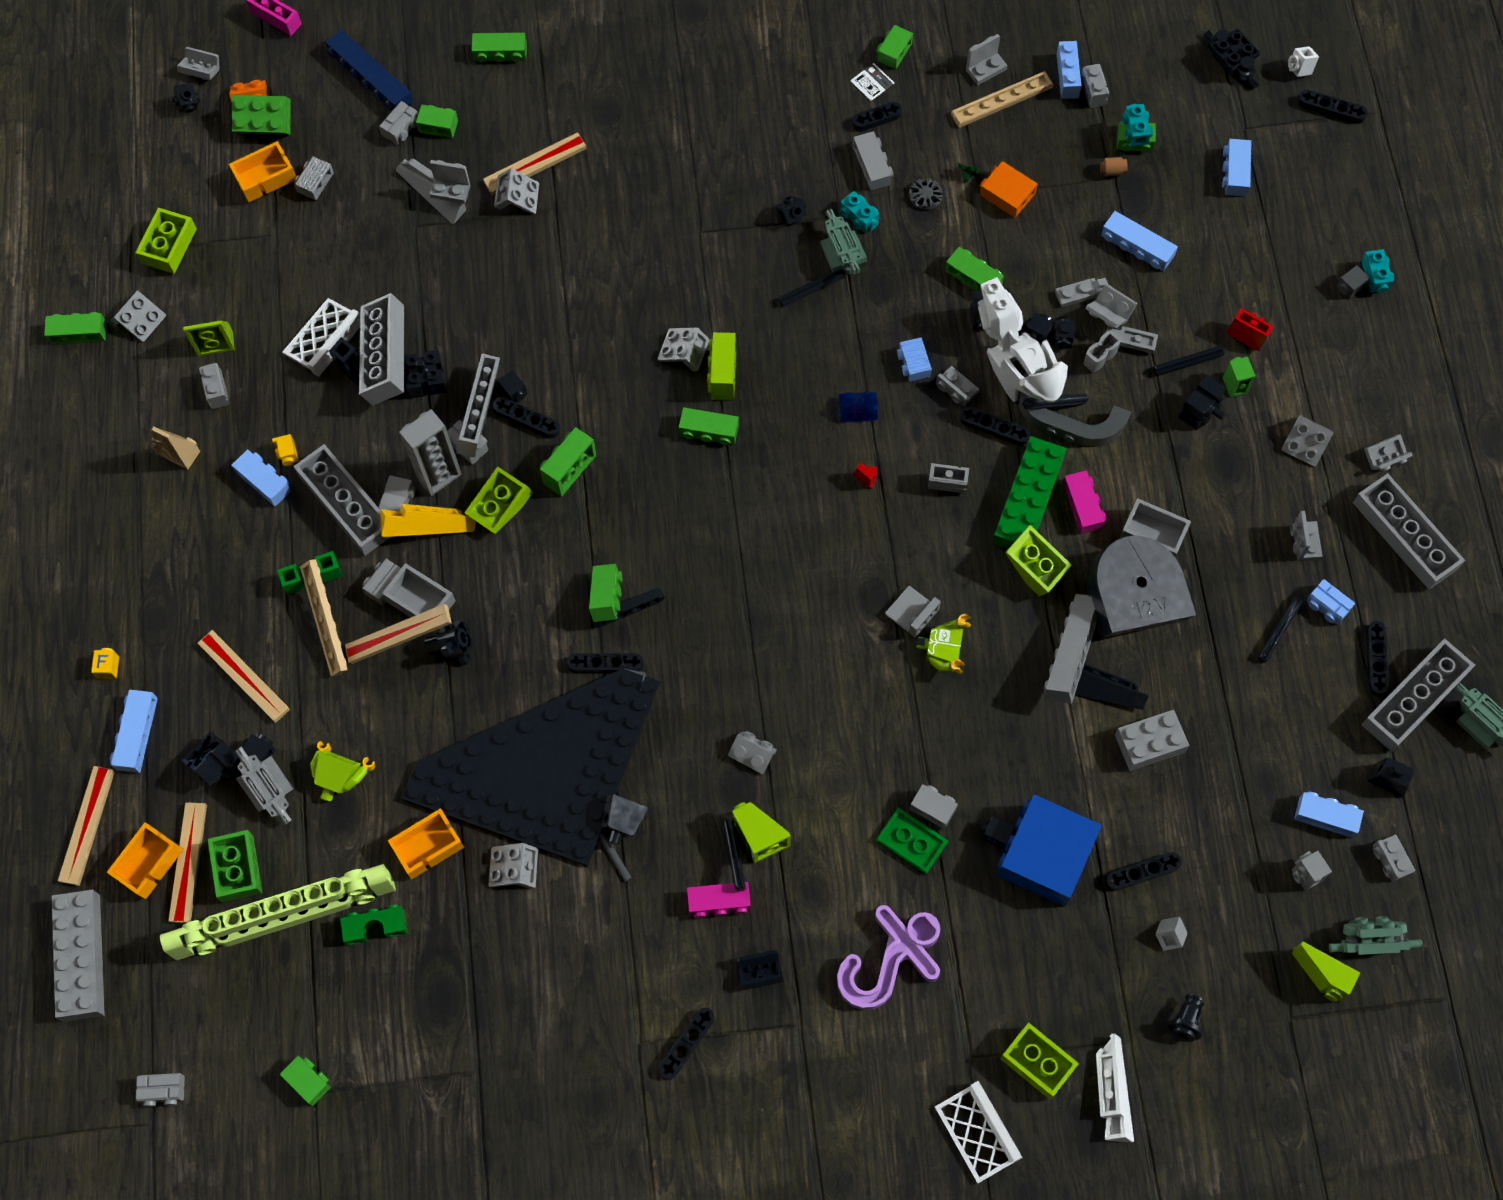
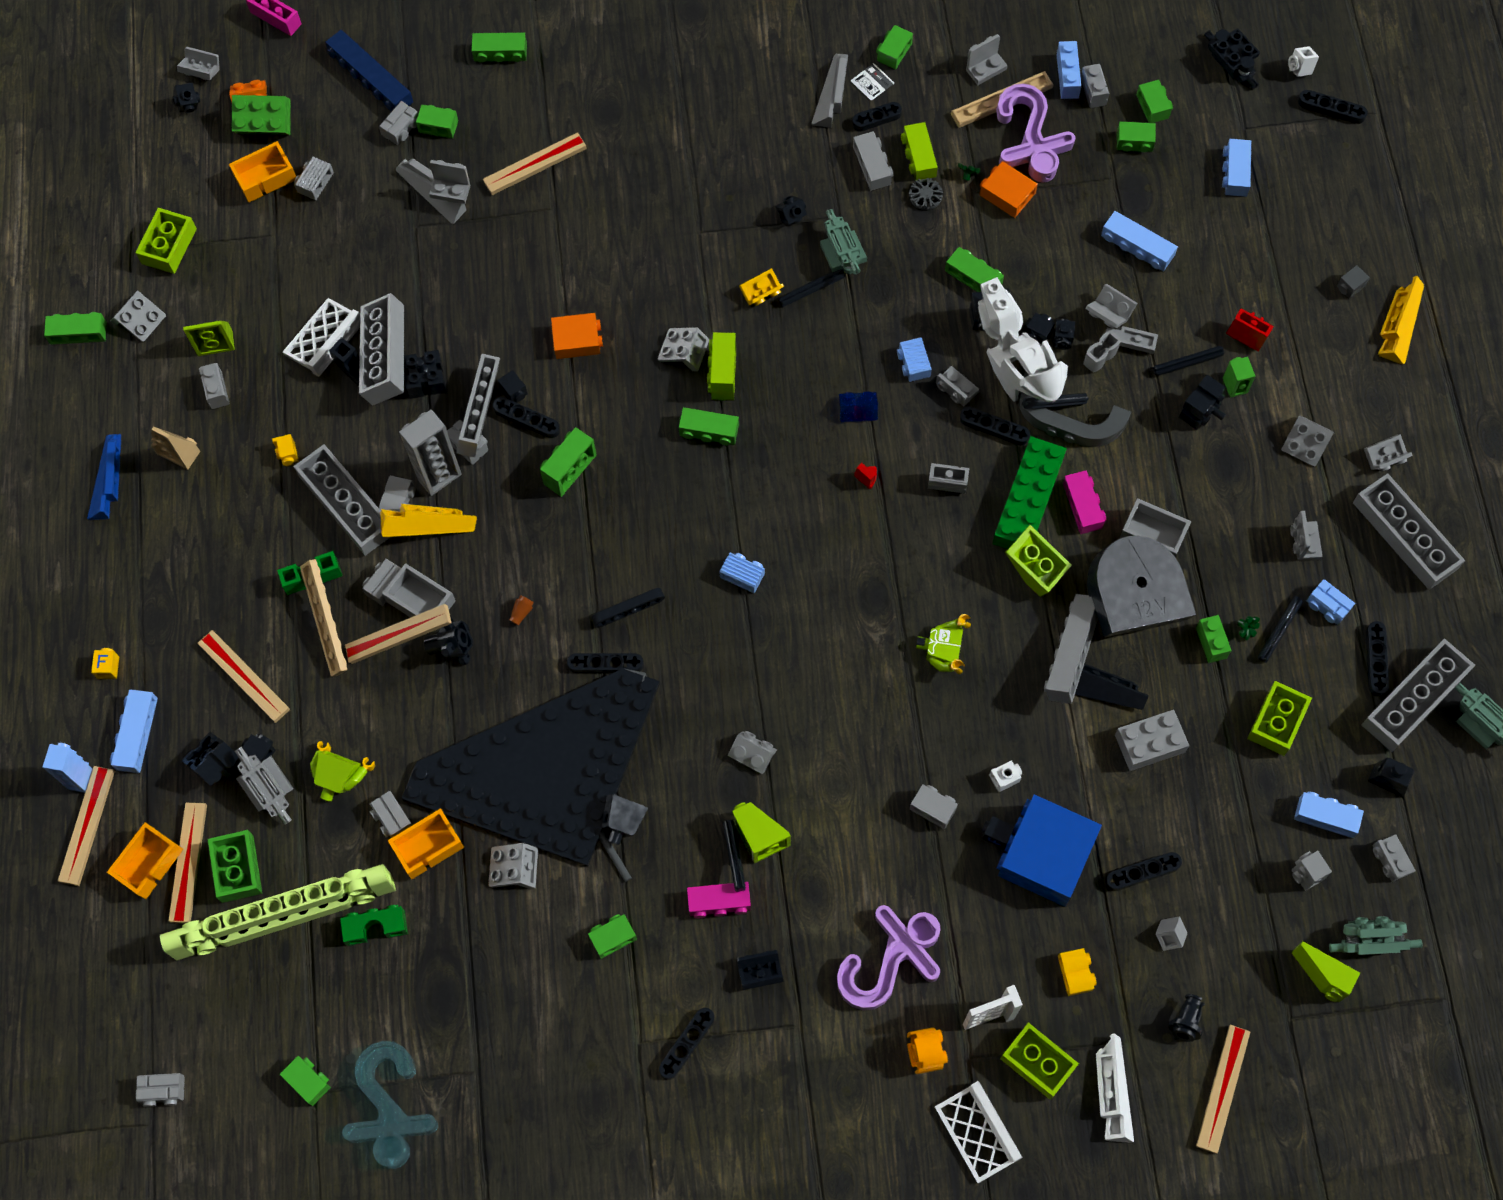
(67, 767): none -> light blue brick
(77, 956): light grey brick -> none
(107, 479): none -> blue wedge
(261, 477): light blue brick -> none
(390, 814): none -> light grey brick
(392, 1123): none -> clear light blue piece
(498, 500): lime slope -> none
(516, 190): light grey bracket -> none
(521, 609): none -> dark orange cone
(576, 335): none -> orange brick
(605, 592): bright green brick -> none
(612, 935): none -> bright green brick
(742, 572): none -> light blue brick
(760, 287): none -> yellow bracket
(832, 92): none -> light grey wedge
(859, 212): teal brick -> none
(912, 841): green tile -> none
(913, 611): light grey bracket -> none
(919, 151): none -> lime brick
(926, 1050): none -> light orange brick
(1002, 781): none -> white brick
(1006, 1006): none -> white fence
(1034, 148): none -> lavender piece
(1076, 972): none -> yellow brick
(1079, 291): light grey hinge -> none
(1114, 166): medium nougat brick -> none
(1137, 126): teal brick -> none
(1154, 101): none -> bright green brick
(1213, 639): none -> bright green brick
(1223, 1089): none -> tan tile
(1248, 627): none -> dark green plant
(1279, 718): none -> lime brick
(1377, 268): teal brick -> none
(1401, 321): none -> yellow wedge

